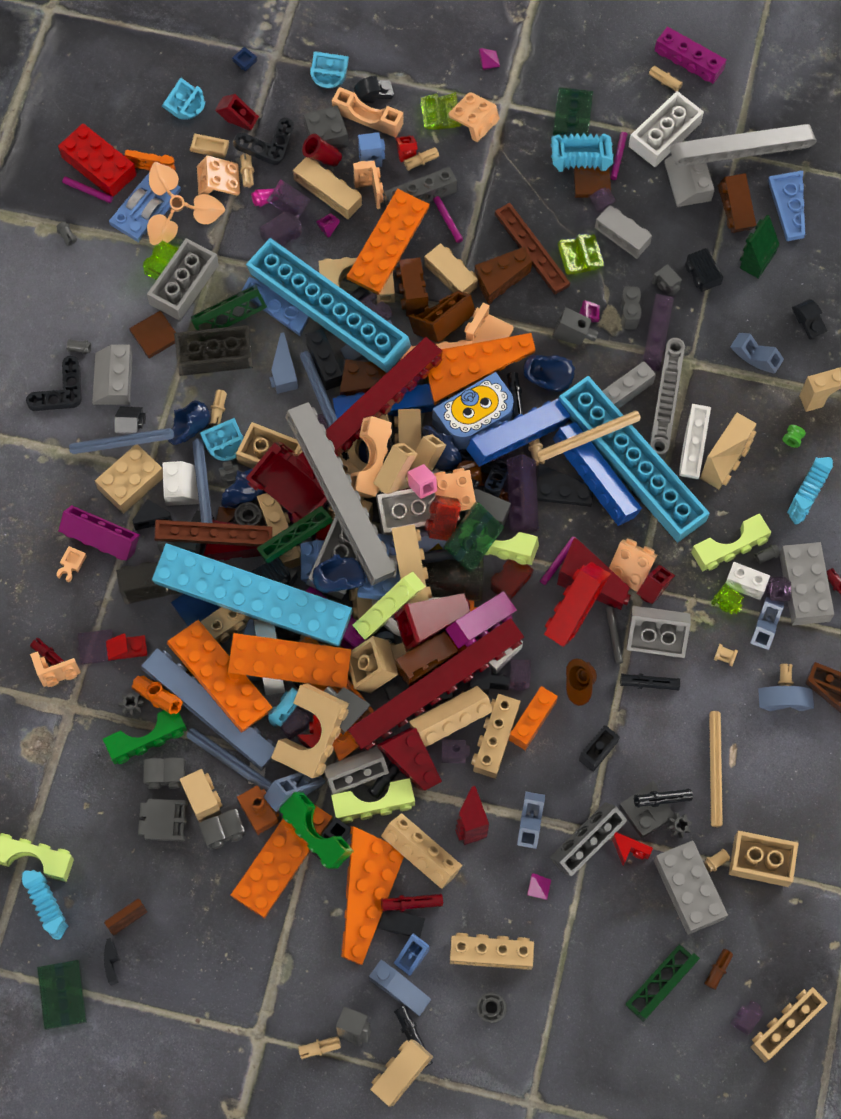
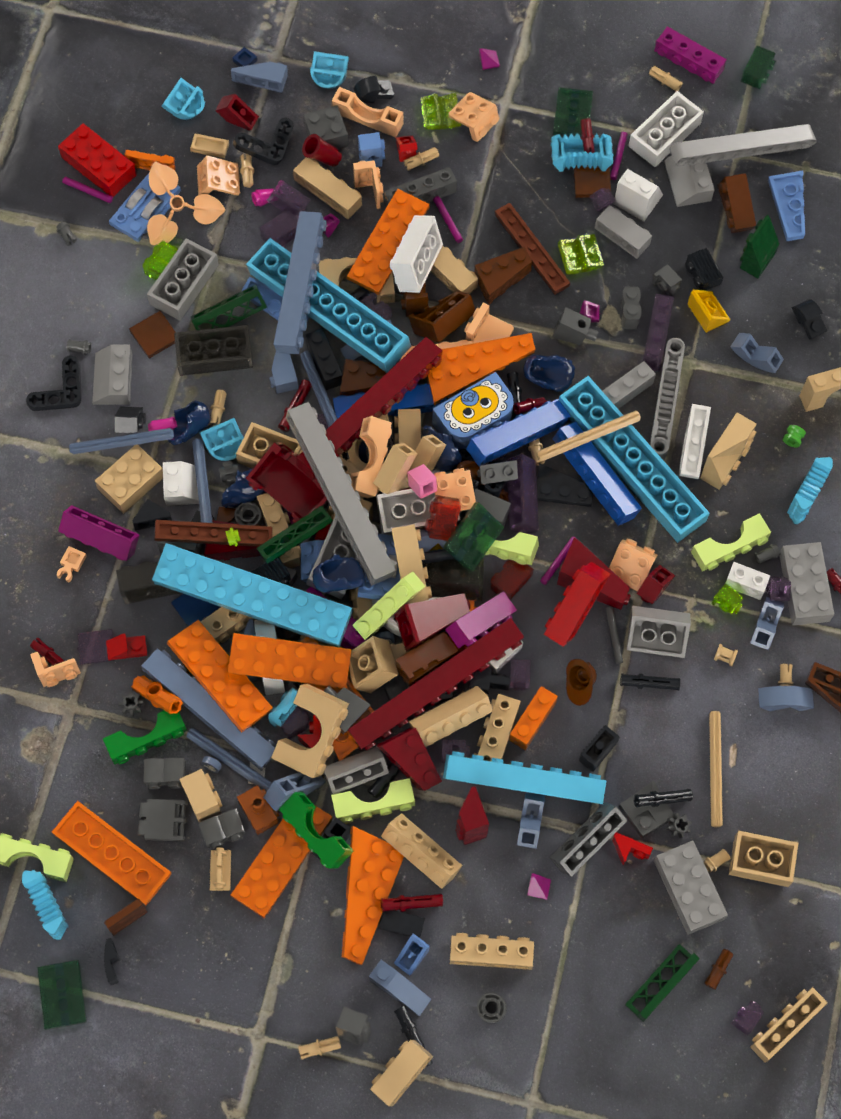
(111, 853): none -> orange plate
(162, 424): none -> dark pink cone
(211, 764): none -> sand blue tile
(220, 870): none -> tan hinge
(233, 537): none -> lime plate
(262, 75): none -> sand blue slope
(299, 283): none -> sand blue brick
(304, 388): none -> dark red pin
(416, 254): none -> white brick
(498, 472): none -> dark grey hinge
(524, 779): none -> medium azure brick
(527, 405): none -> dark red axle
(587, 136): none -> dark red axle
(636, 195): none -> white slope
(707, 309): none -> yellow slope
(758, 67): none -> clear green brick

